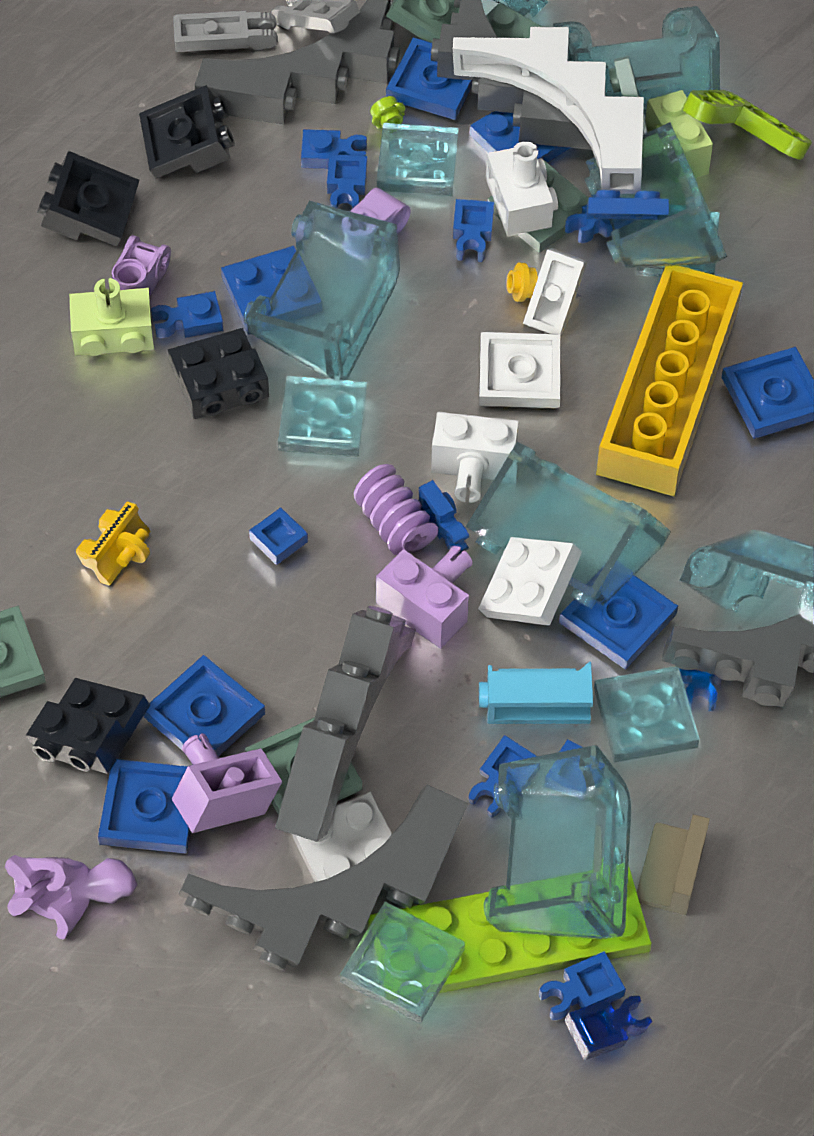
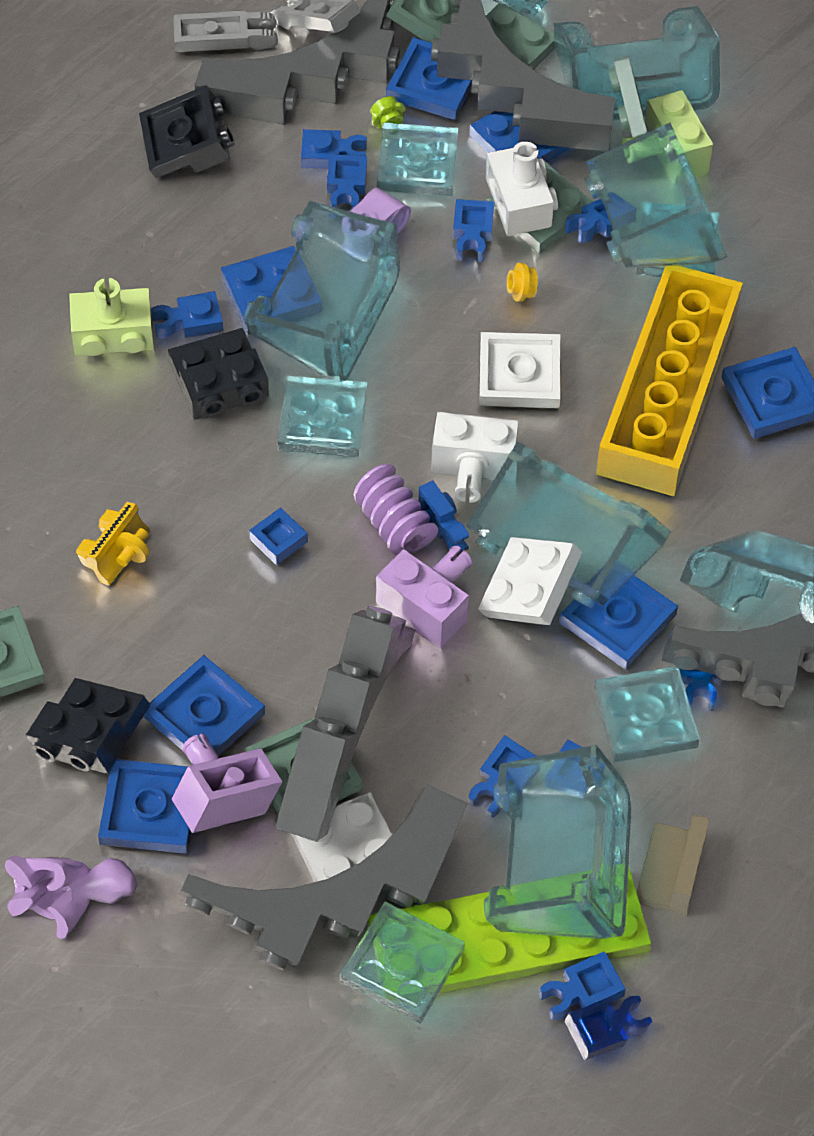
(87, 199): black plate -> none
(141, 265): lavender piece -> none
(537, 696): medium azure window -> none
(555, 292): white slope -> none
(576, 88): white arch -> none
(644, 206): blue plate -> none
(727, 107): lime beam -> none

